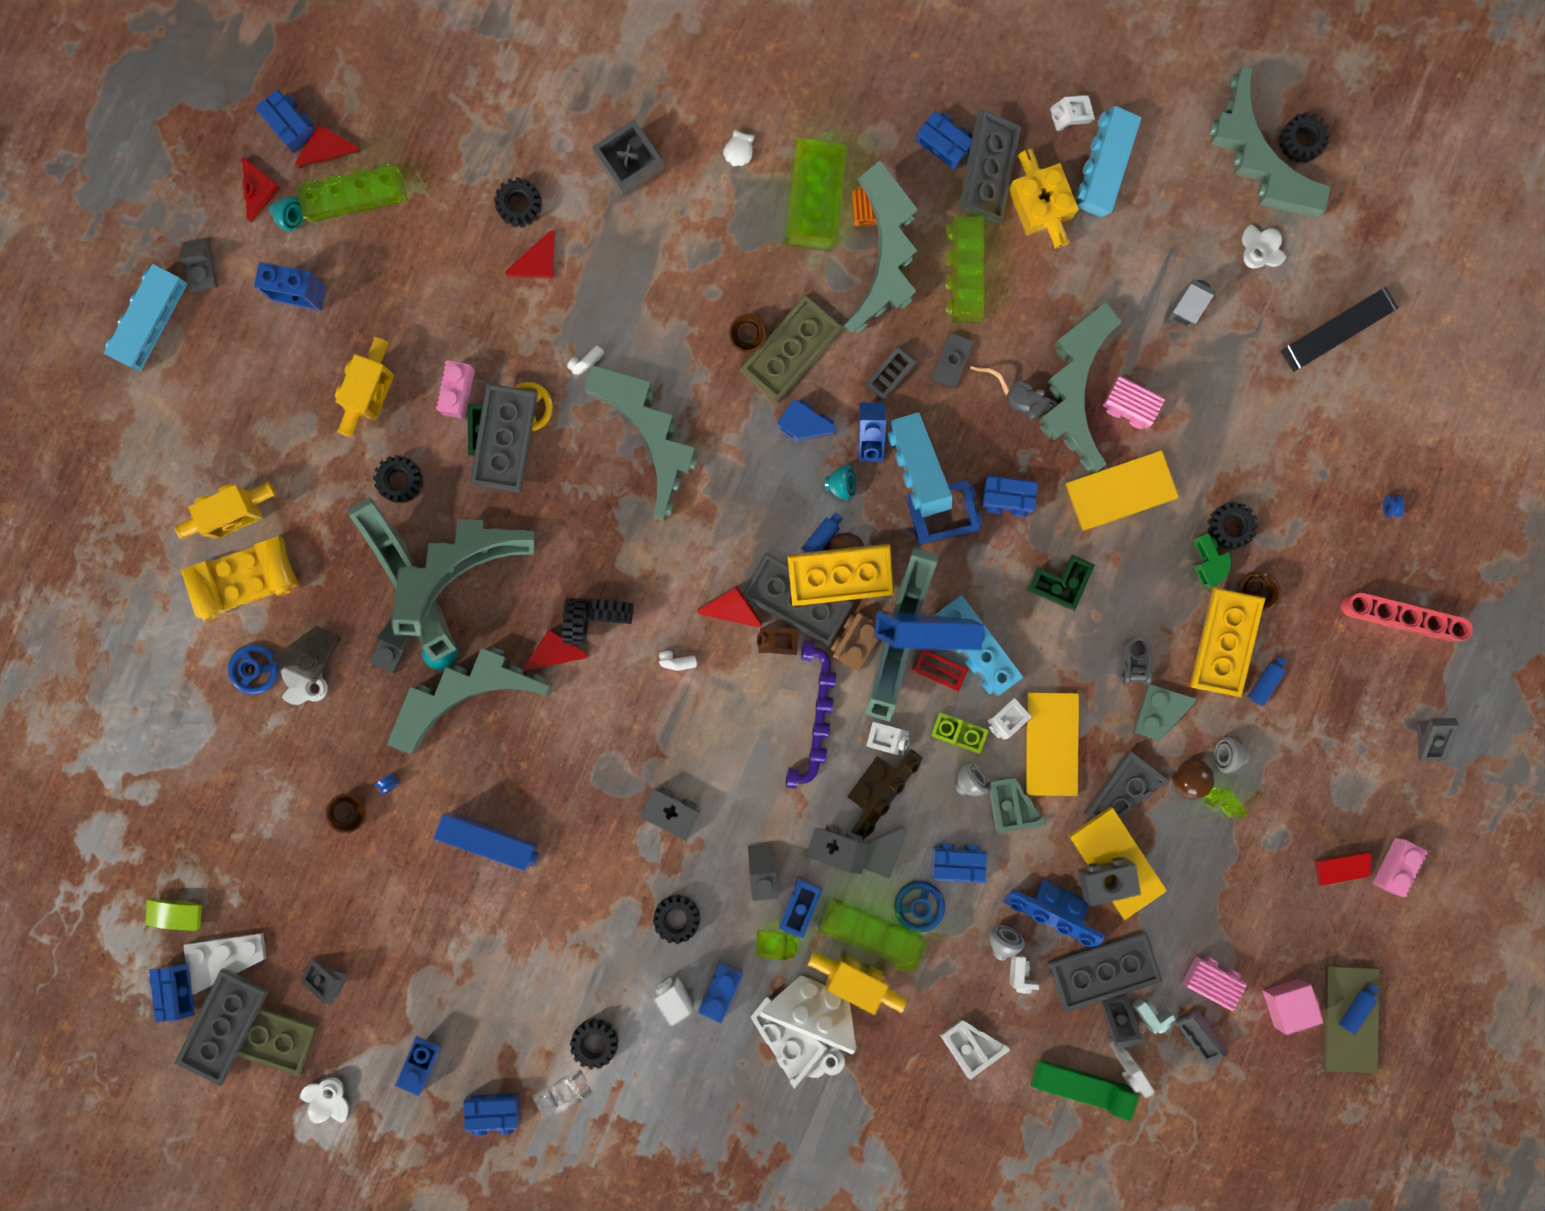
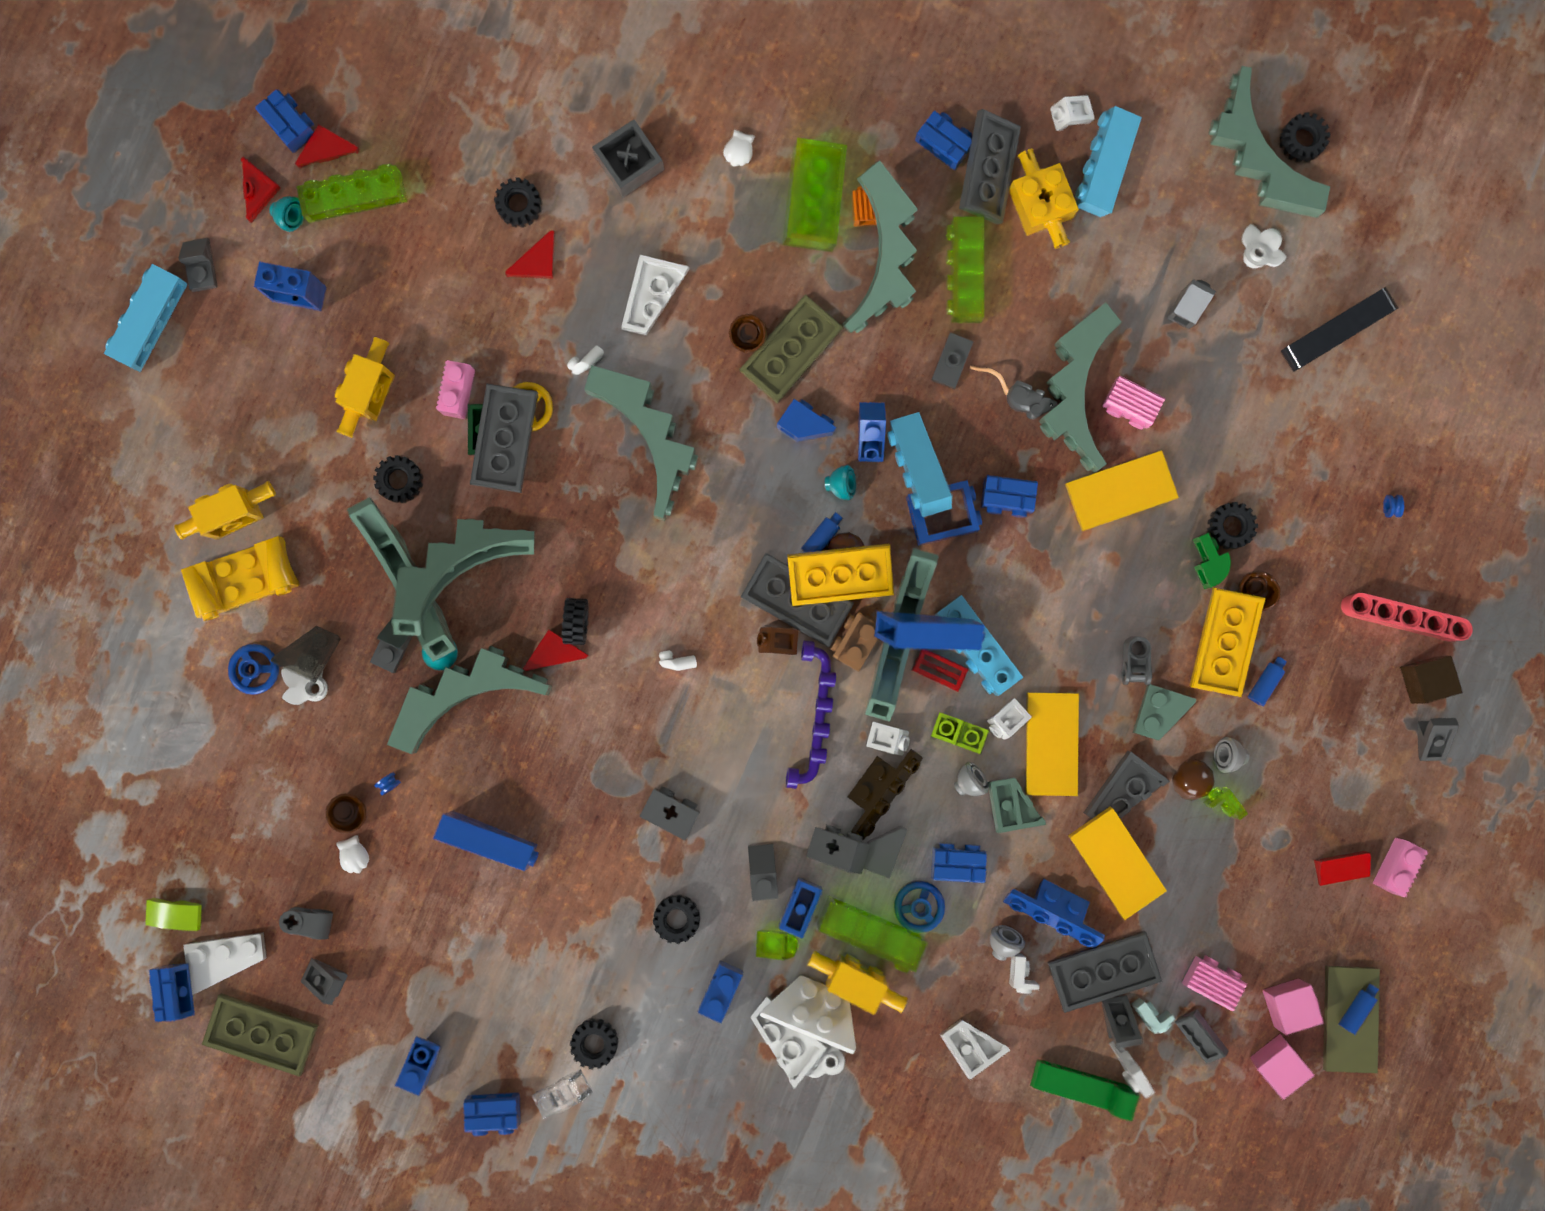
(222, 1026): dark grey tile -> none
(311, 922): none -> dark grey piece
(325, 1103): white plate -> none
(352, 855): none -> white animal
(609, 611): black tyre -> none
(650, 292): none -> white wing
(673, 1000): white brick -> none
(731, 607): red tile -> none
(884, 367): dark grey slope -> none
(1065, 589): dark green brick -> none
(1124, 882): dark grey brick -> none
(1281, 1066): none -> bright pink head
(1431, 679): none -> dark brown head

